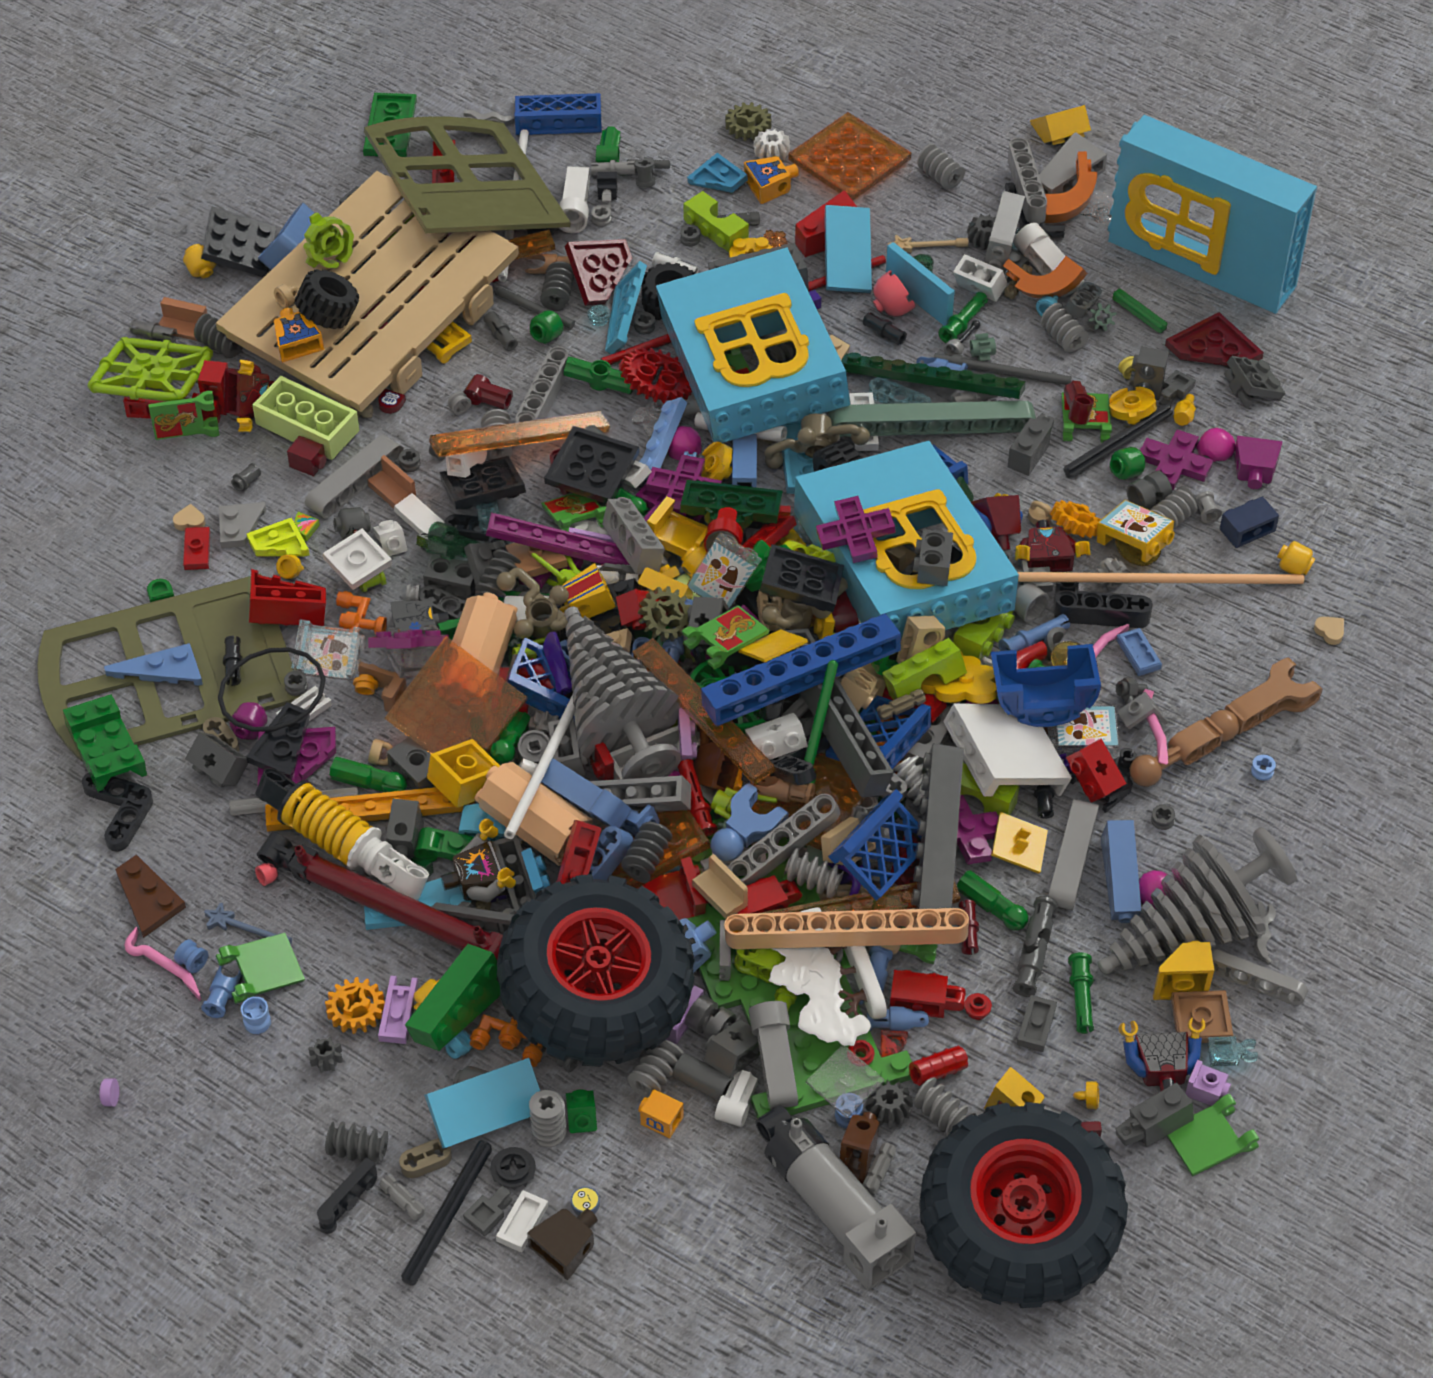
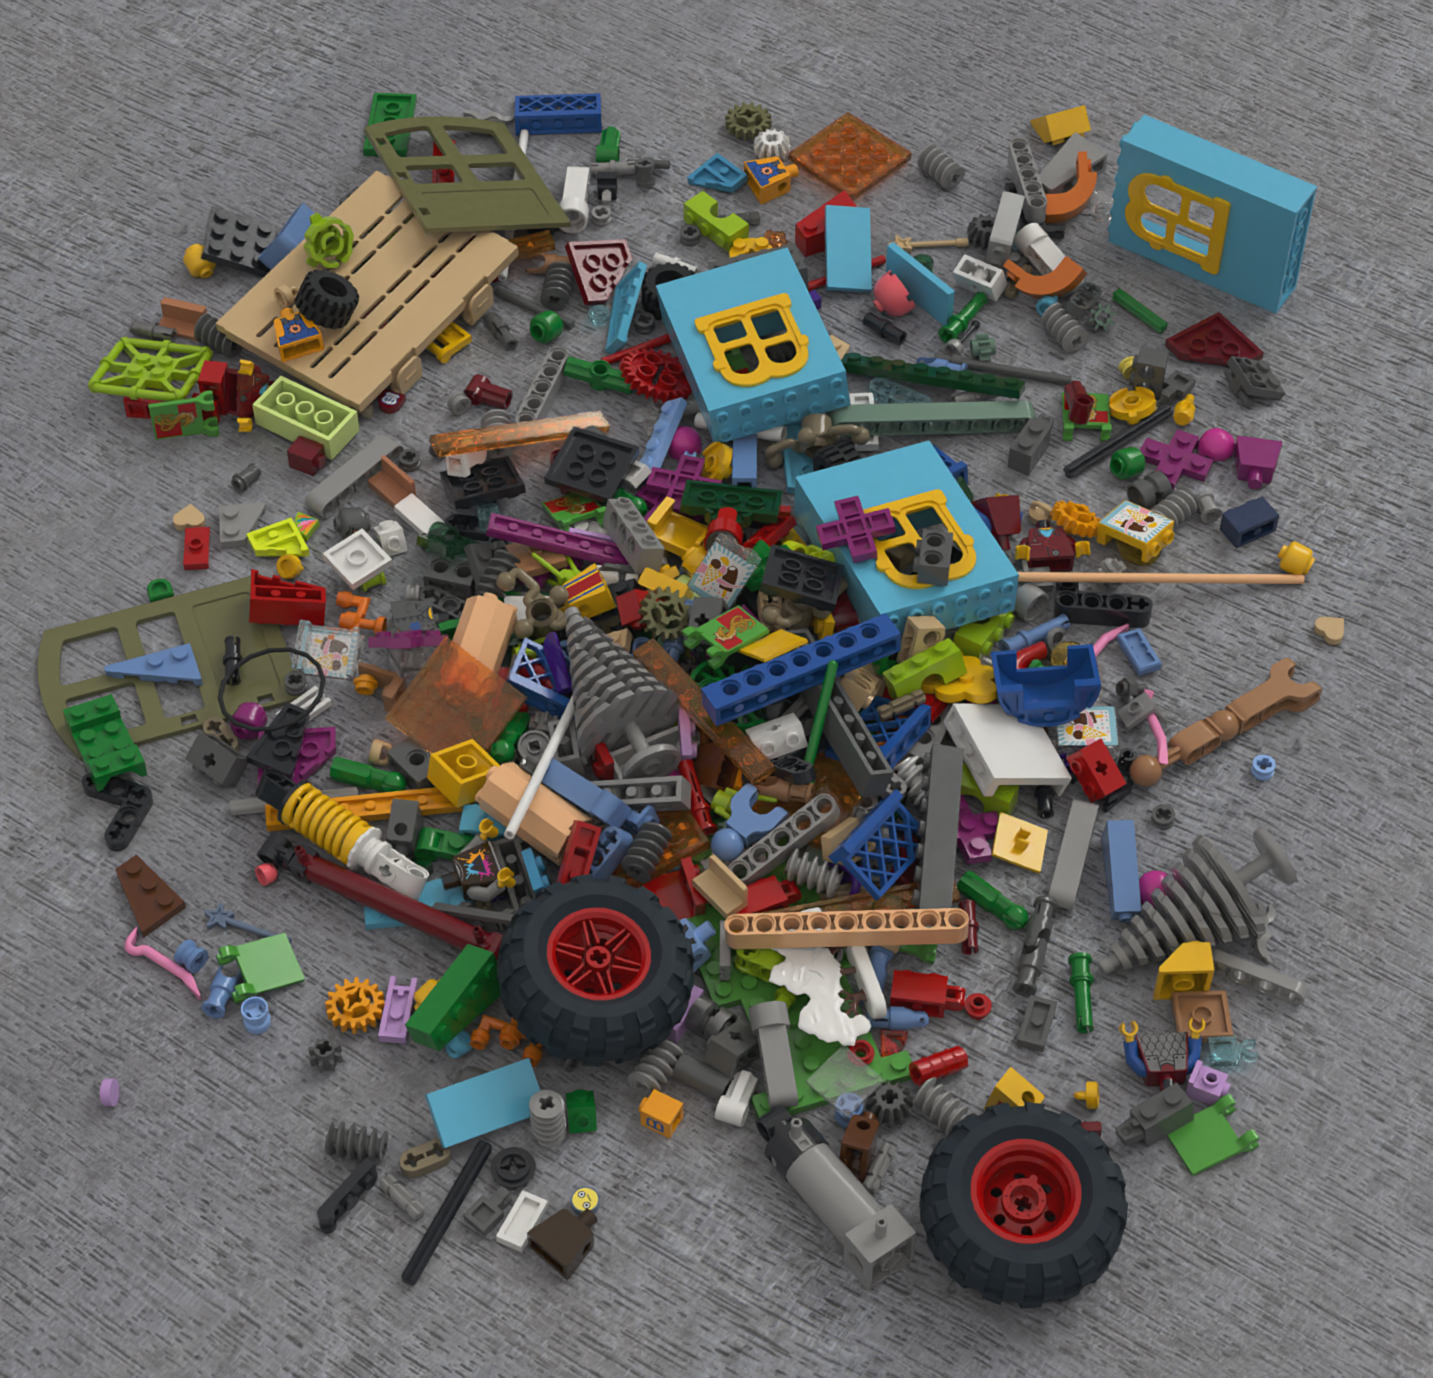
(530, 765): none -> dark grey bush

